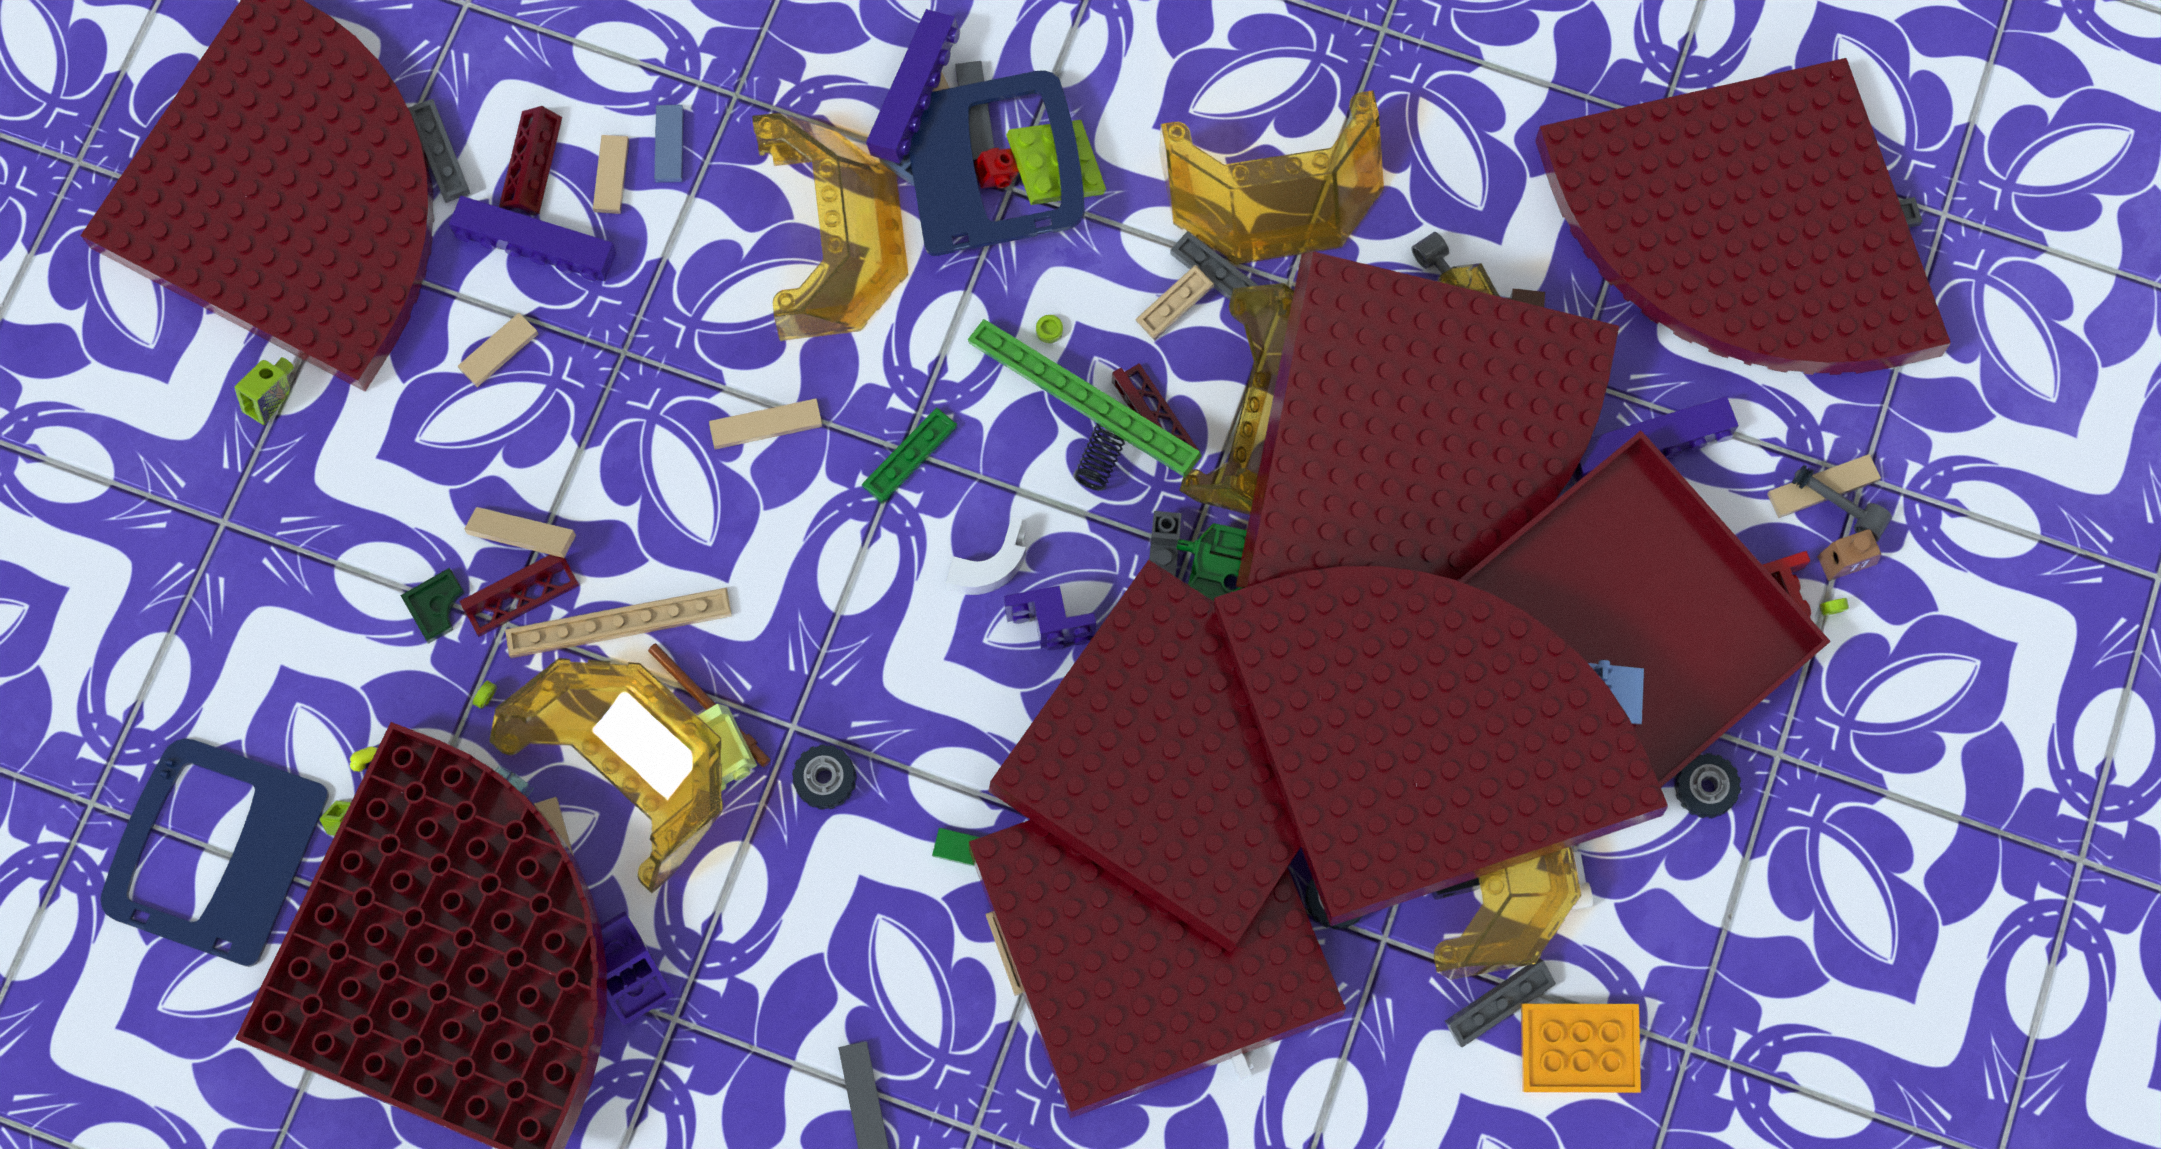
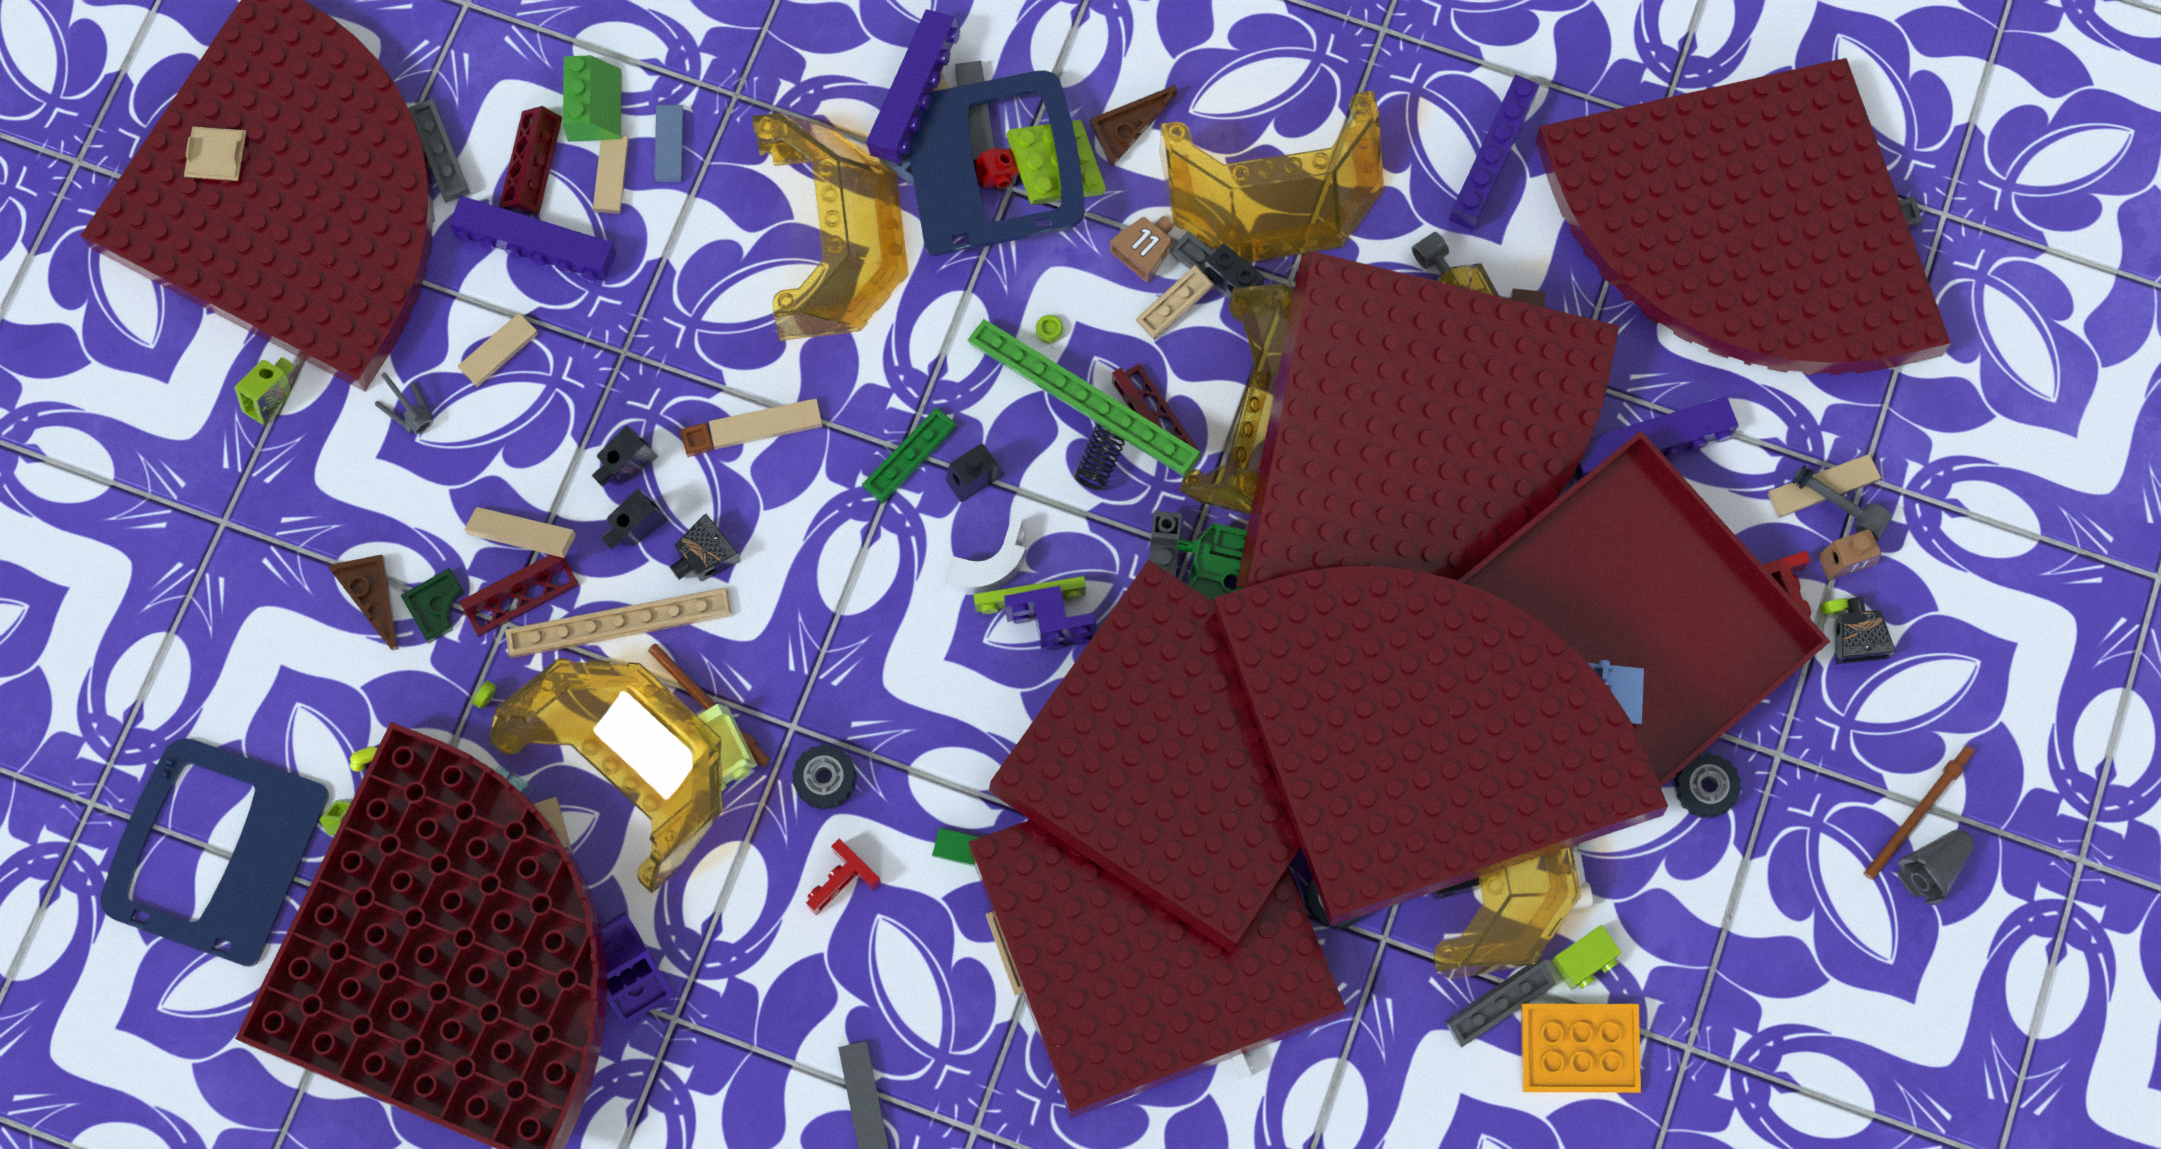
(214, 153): none -> tan piece
(369, 588): none -> reddish brown wing
(415, 418): none -> dark grey plant
(591, 99): none -> bright green slope
(623, 457): none -> black torso
(633, 520): none -> black torso
(696, 440): none -> dark orange tile
(703, 551): none -> torso
(841, 877): none -> red bracket
(974, 470): none -> black torso
(991, 601): none -> lime plate
(1124, 125): none -> reddish brown wing
(1143, 246): none -> medium nougat torso
(1231, 270): none -> black brick
(1494, 152): none -> dark purple brick
(1586, 958): none -> lime brick
(1861, 635): none -> torso
(1936, 866): none -> dark grey cone
(1951, 772): none -> dark orange bar

